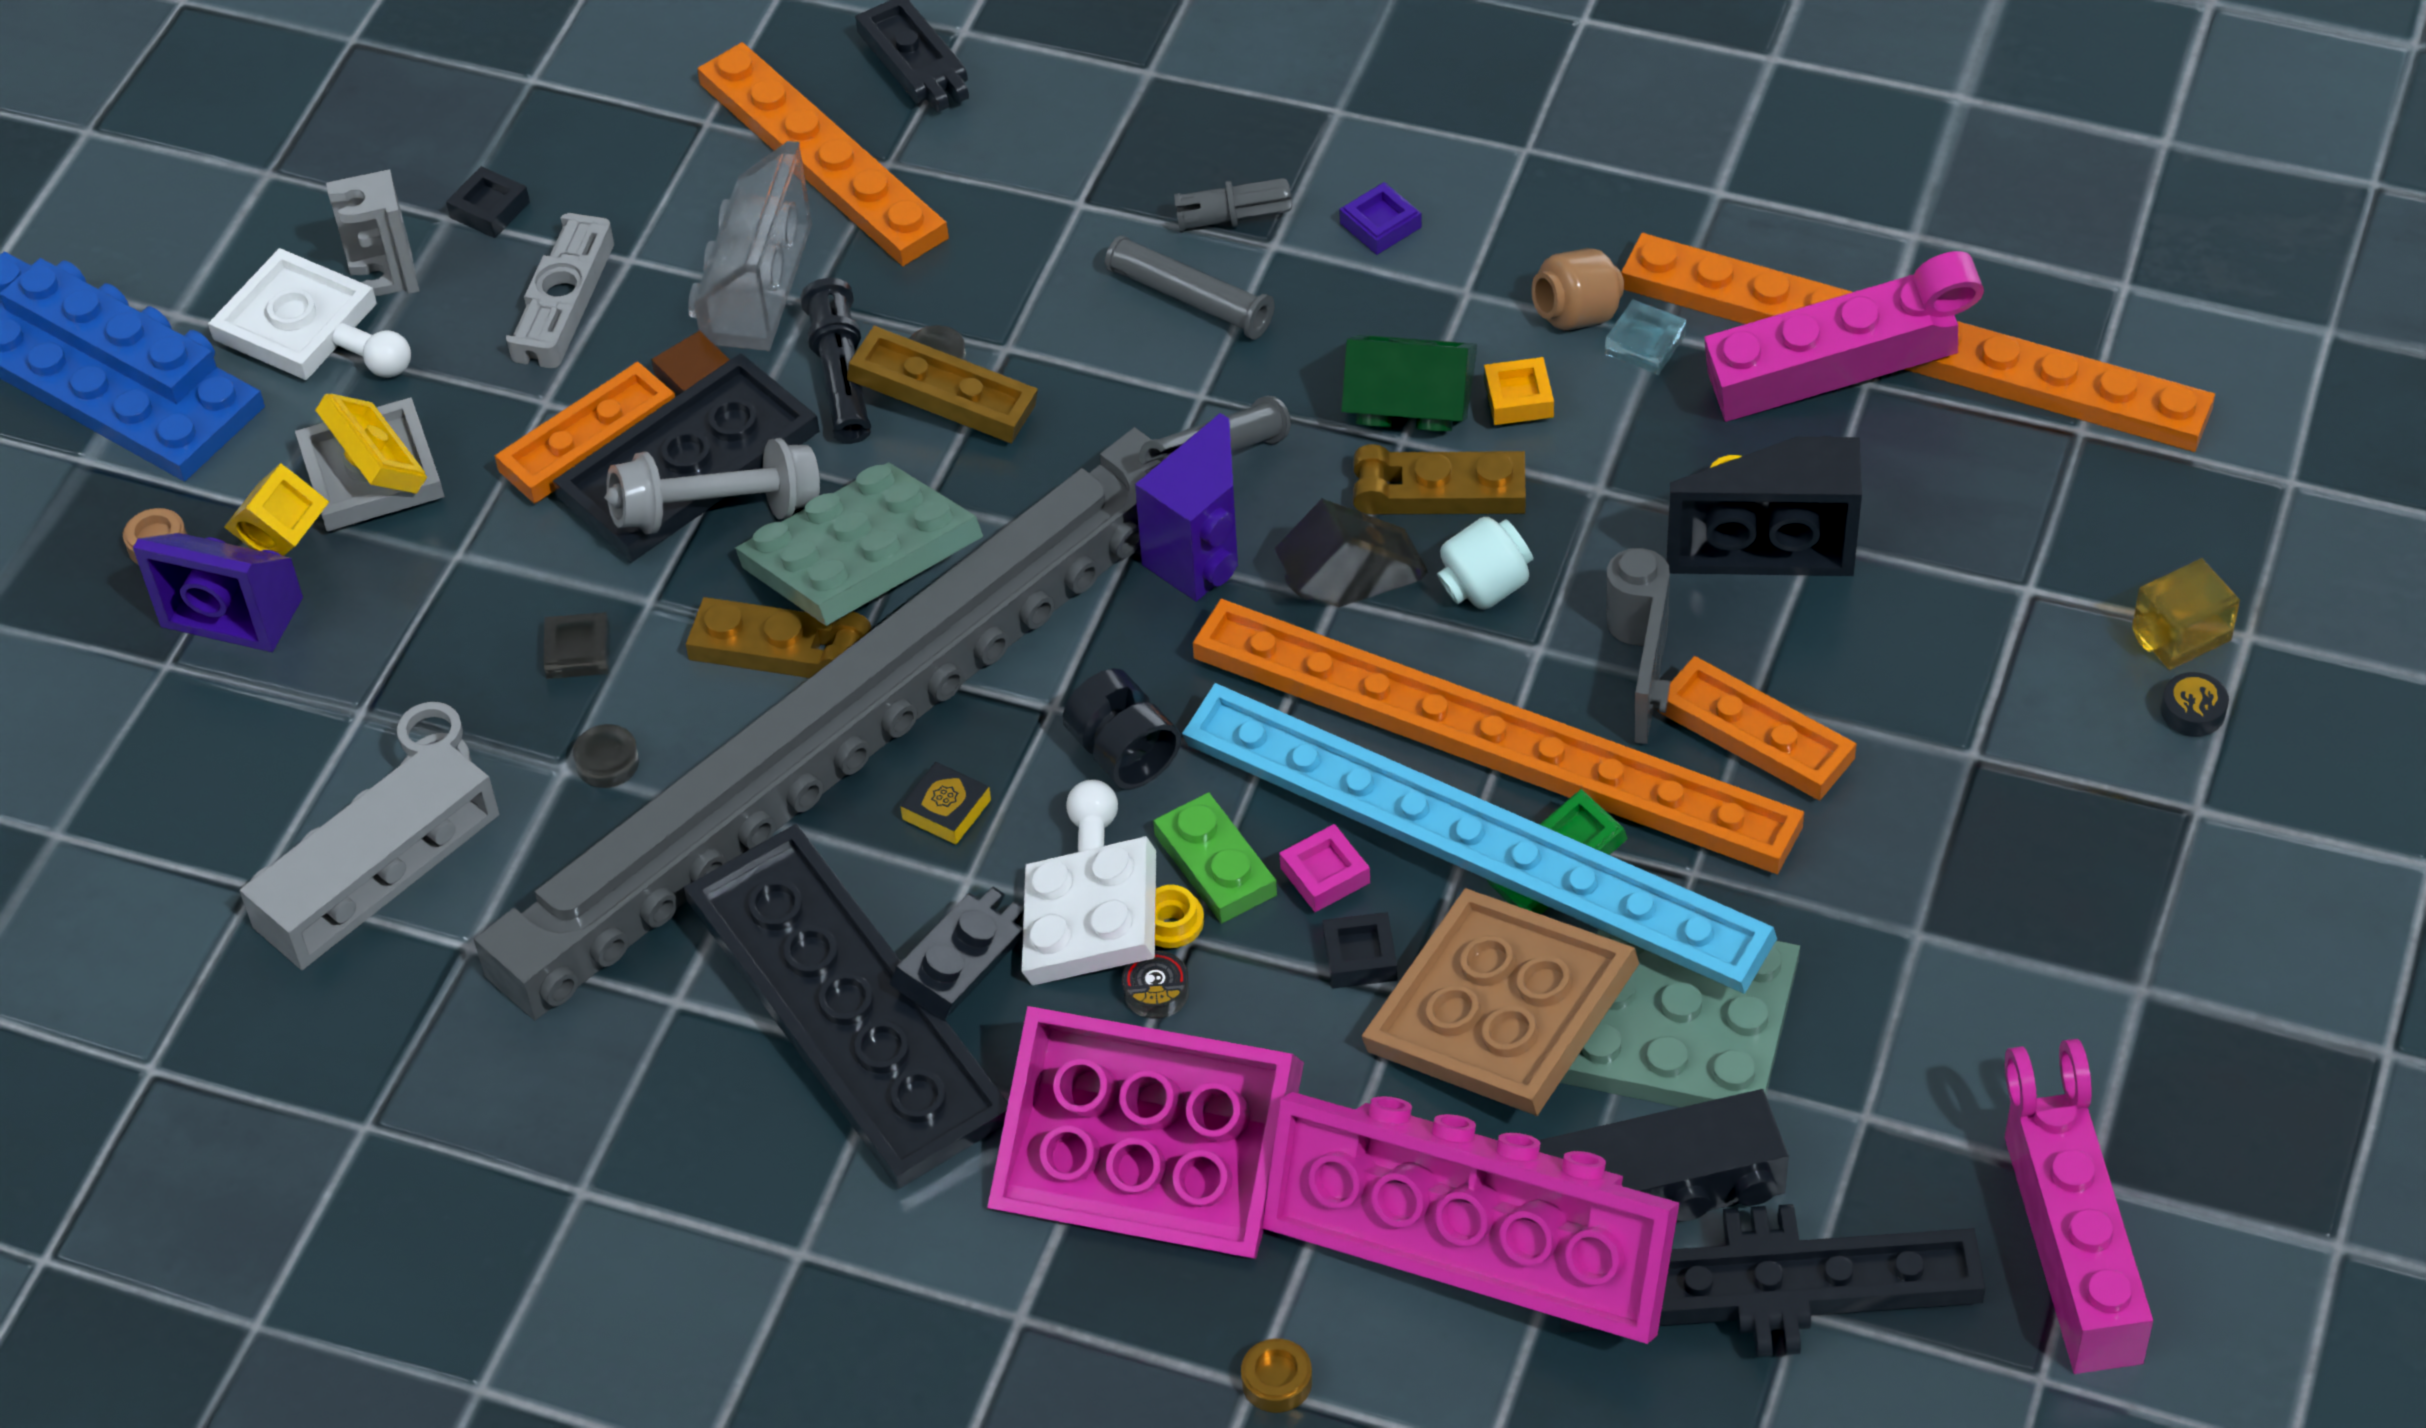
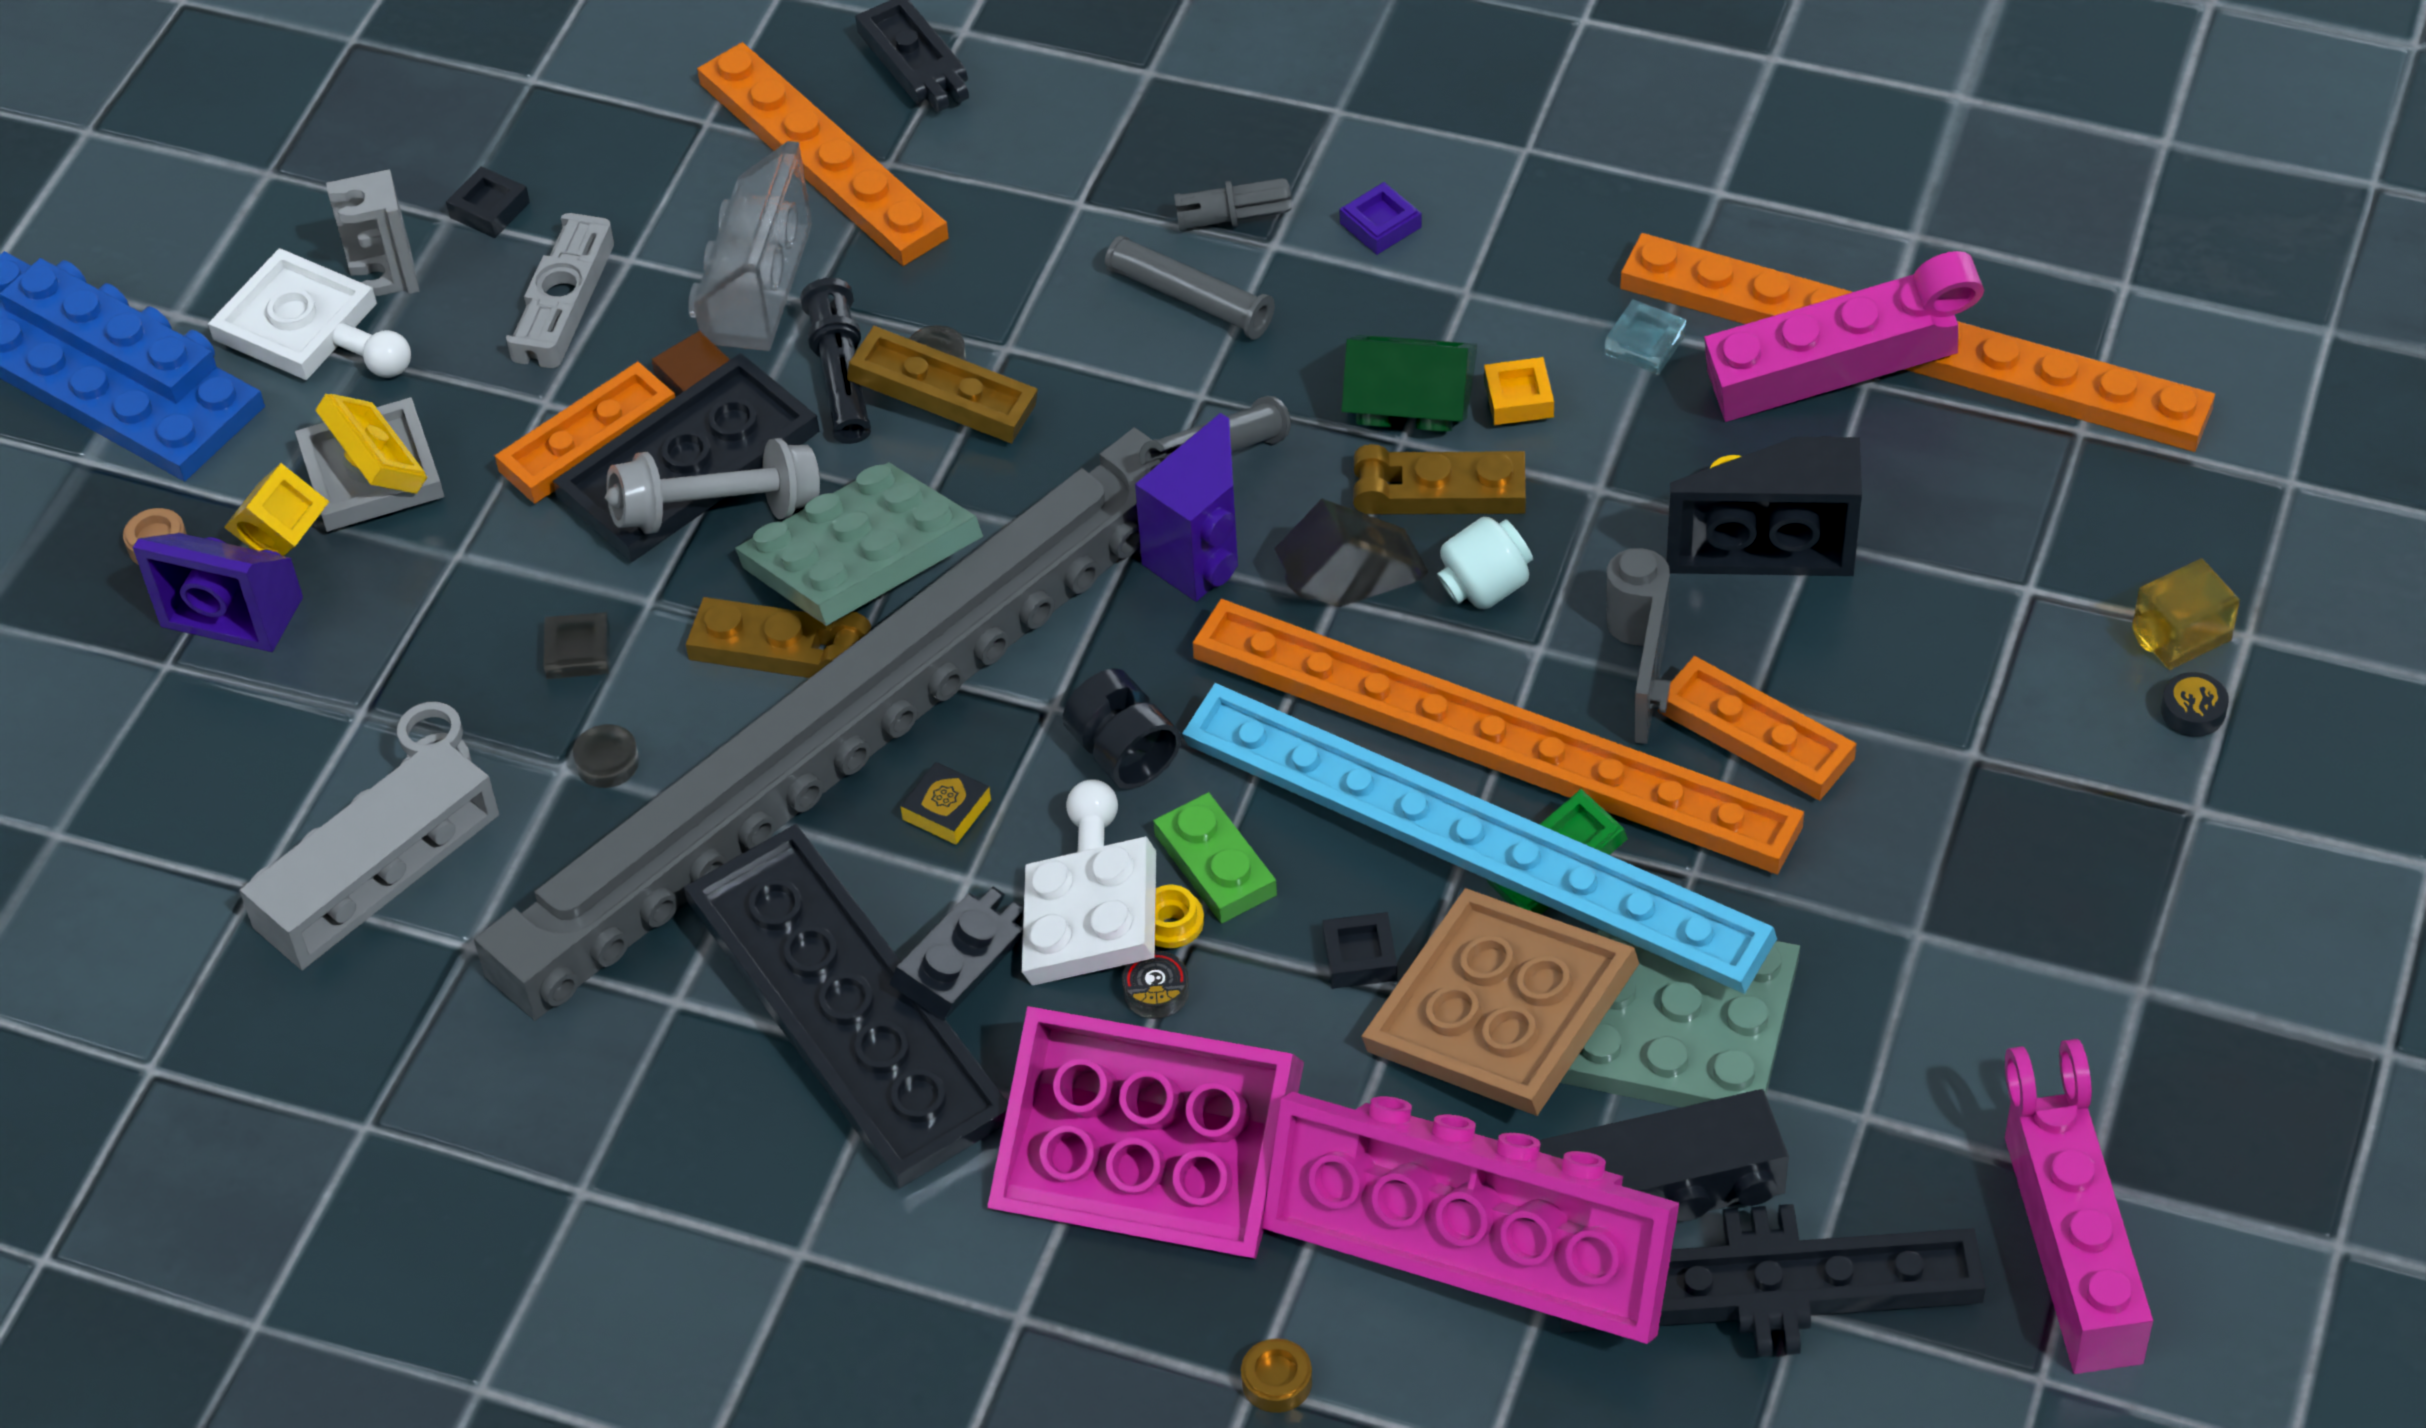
(1324, 867): dark pink plate -> none
(1577, 289): medium nougat head -> none

